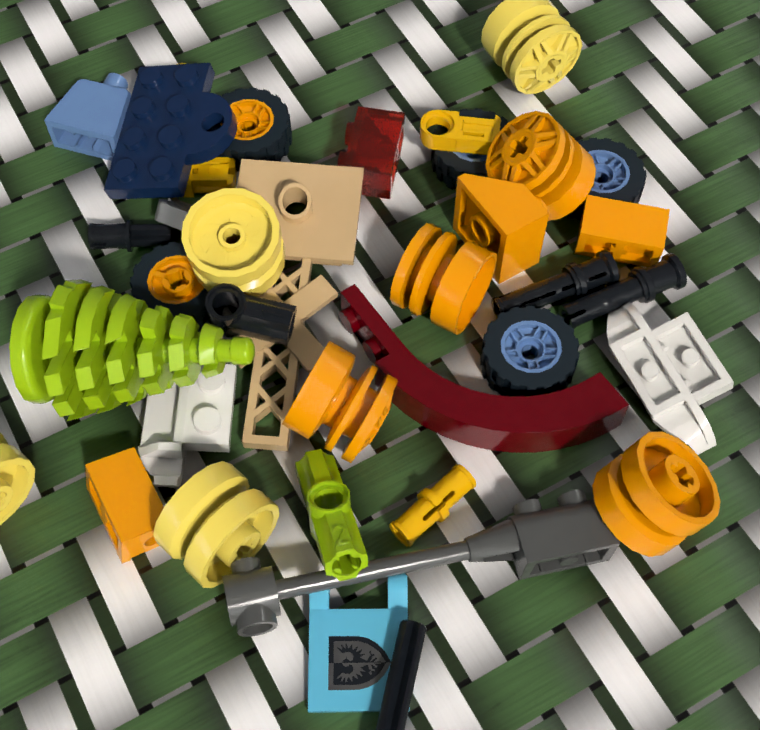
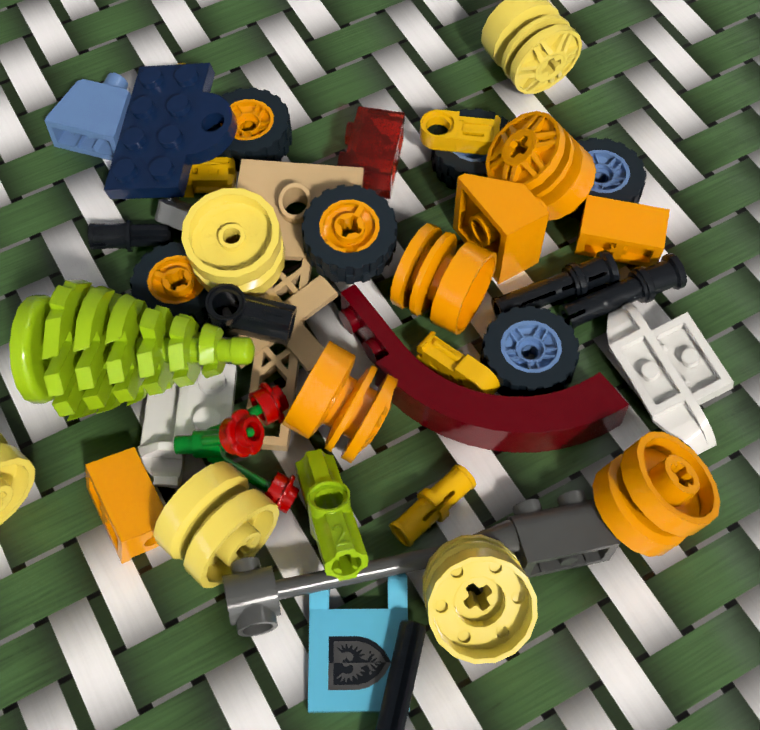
(244, 435): none -> red plant
(359, 253): none -> black wheel
(456, 366): none -> yellow piece
(484, 625): none -> light yellow wheel

